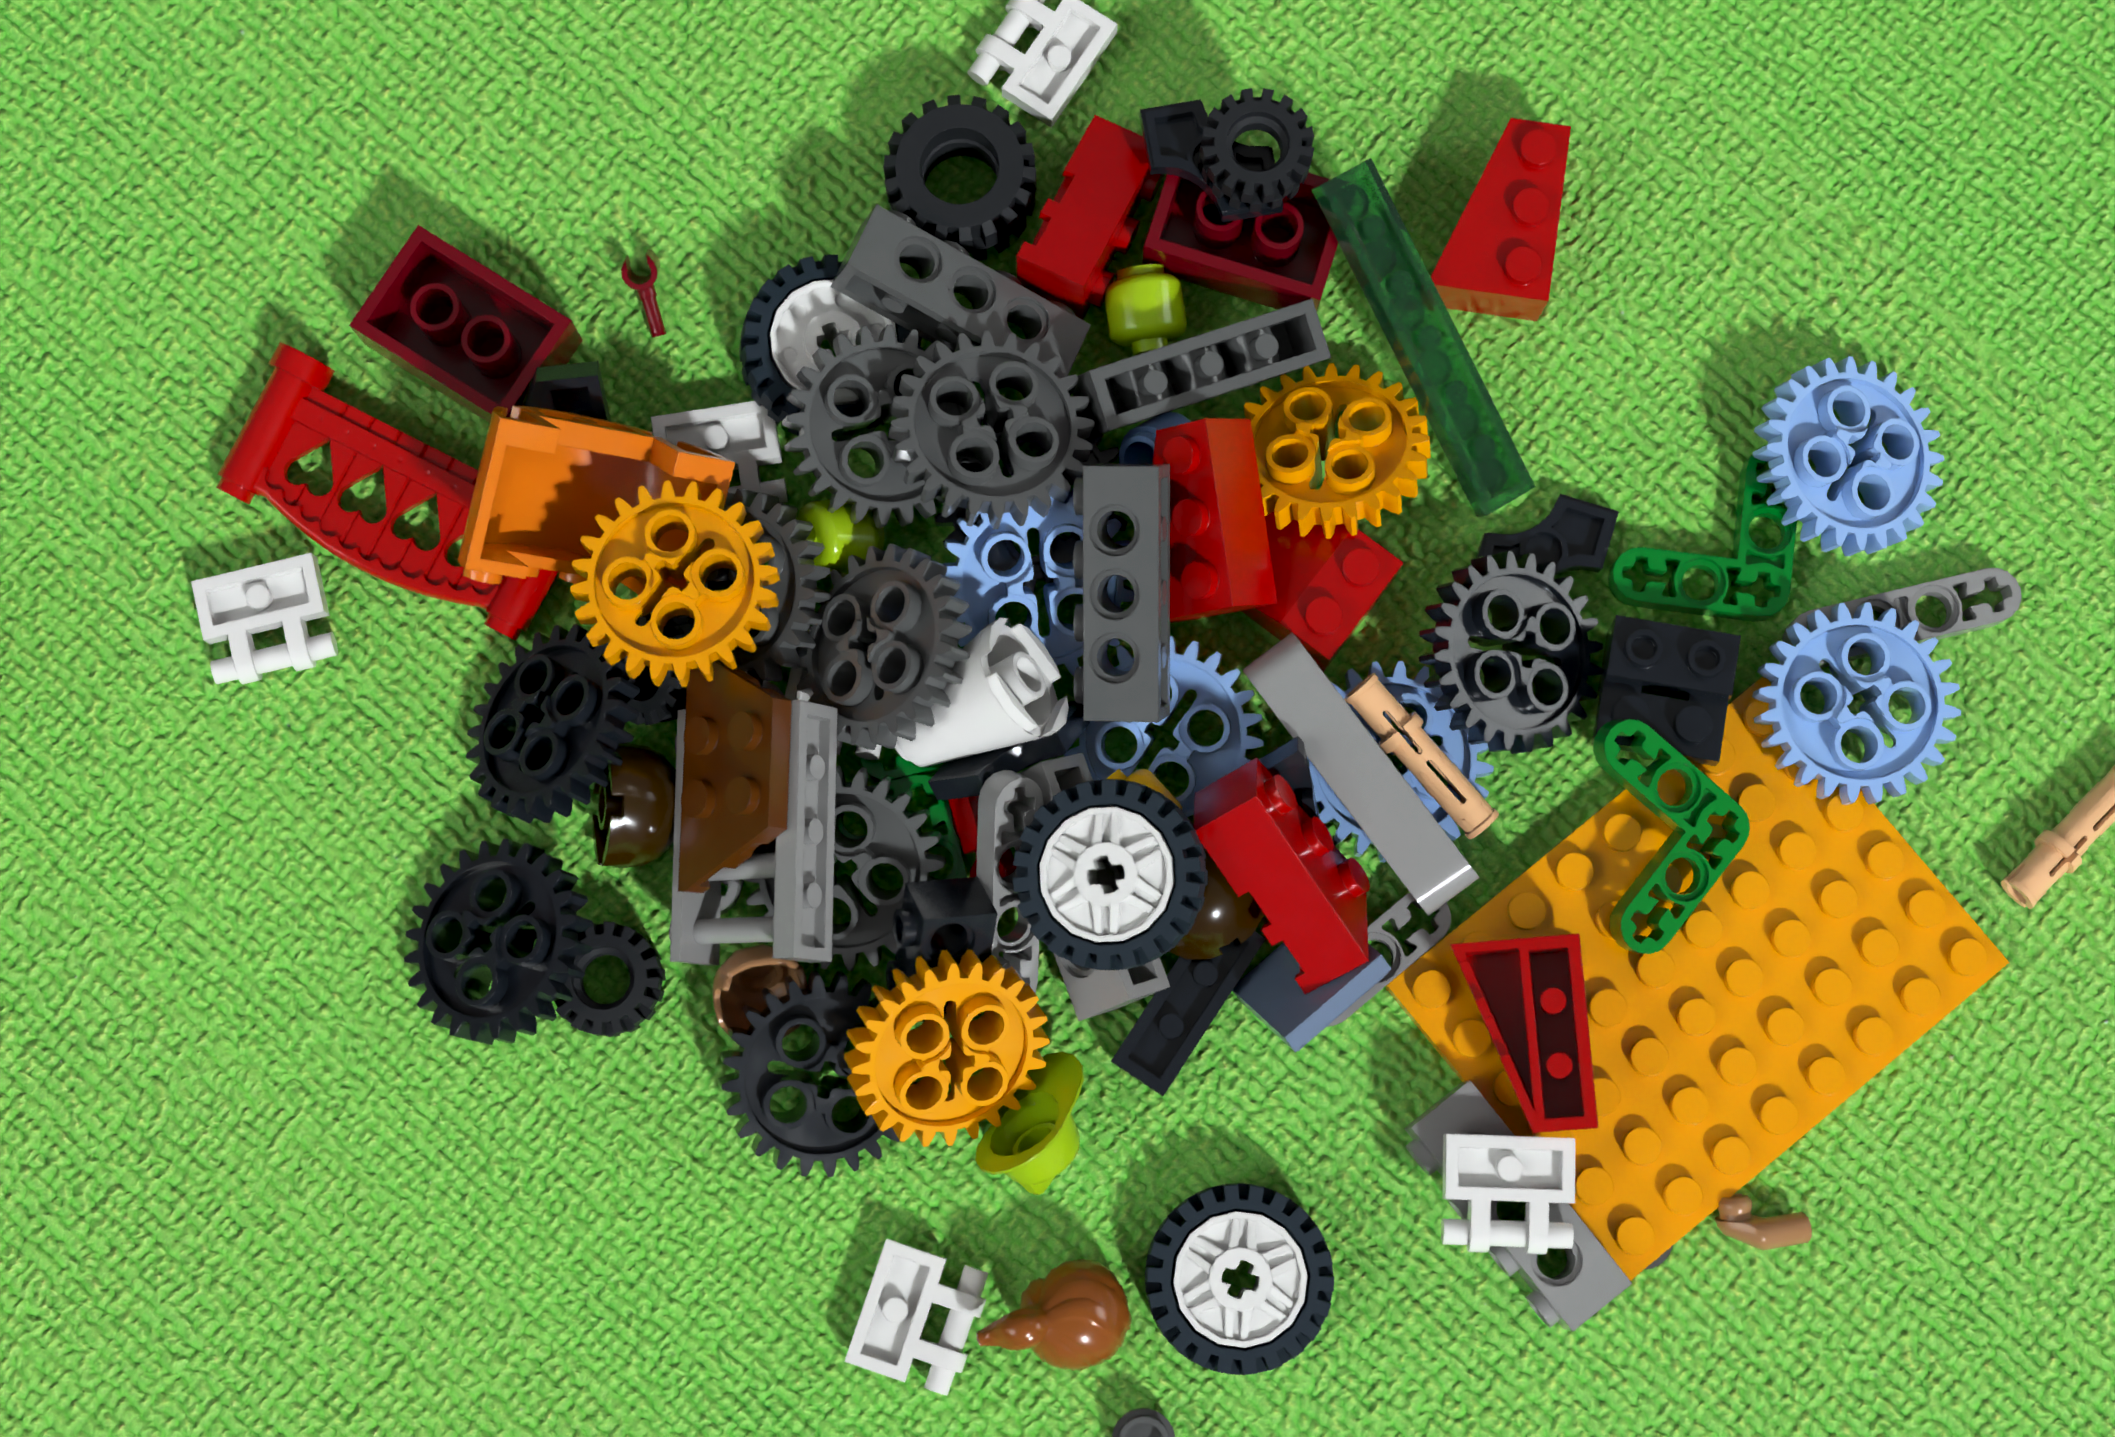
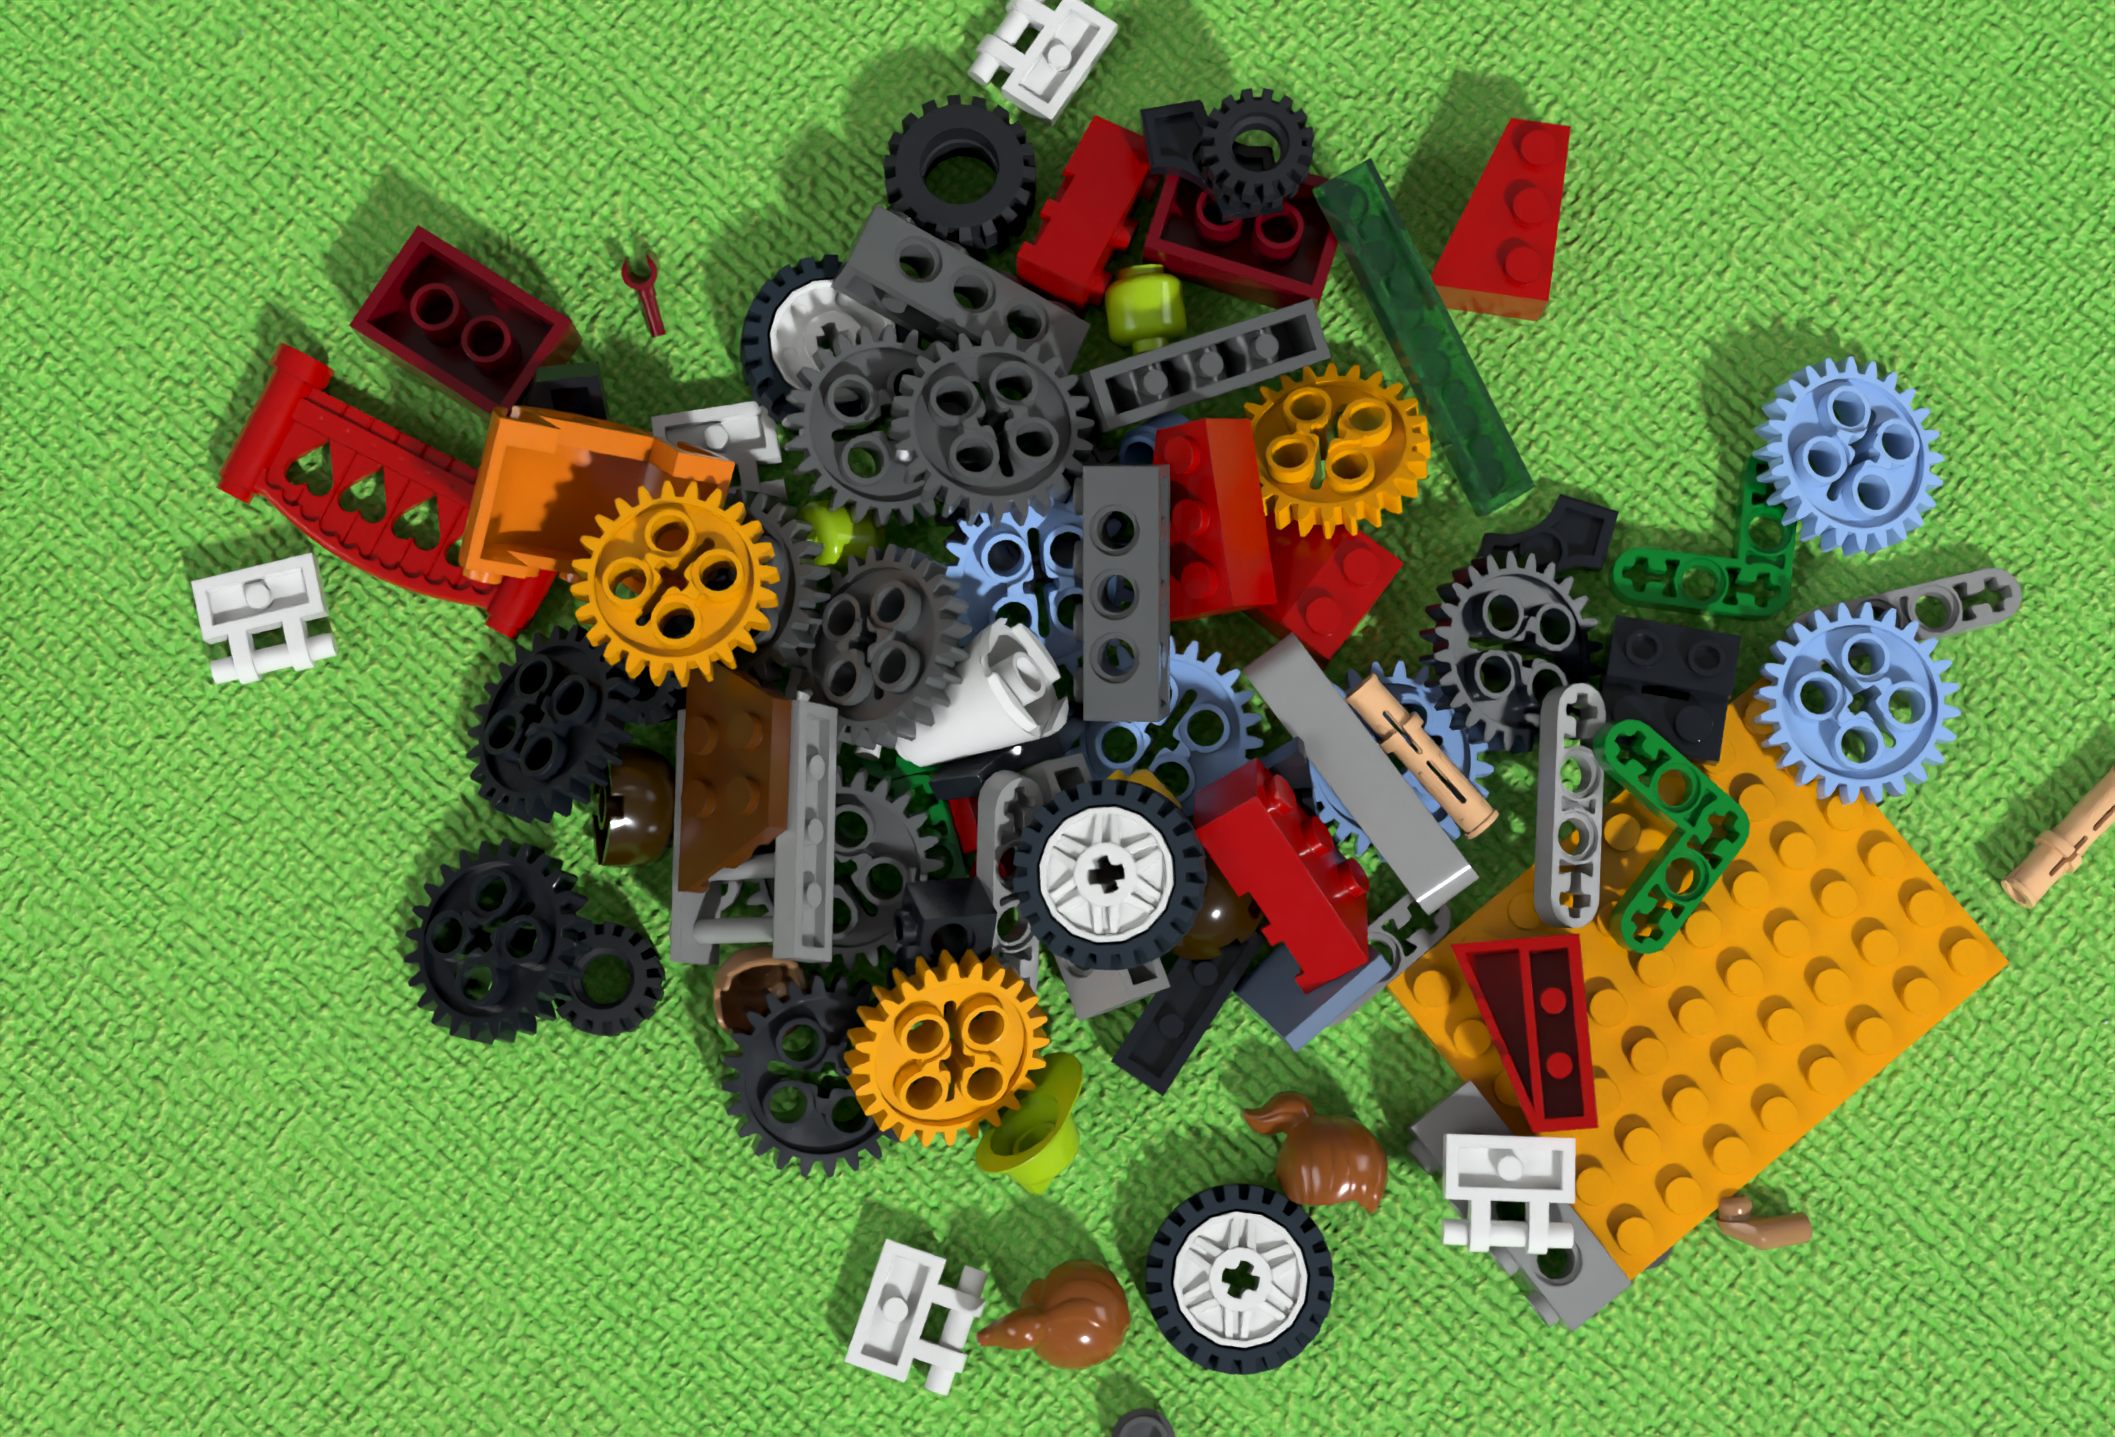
(1322, 1155): none -> dark orange hair
(1559, 804): none -> light grey beam

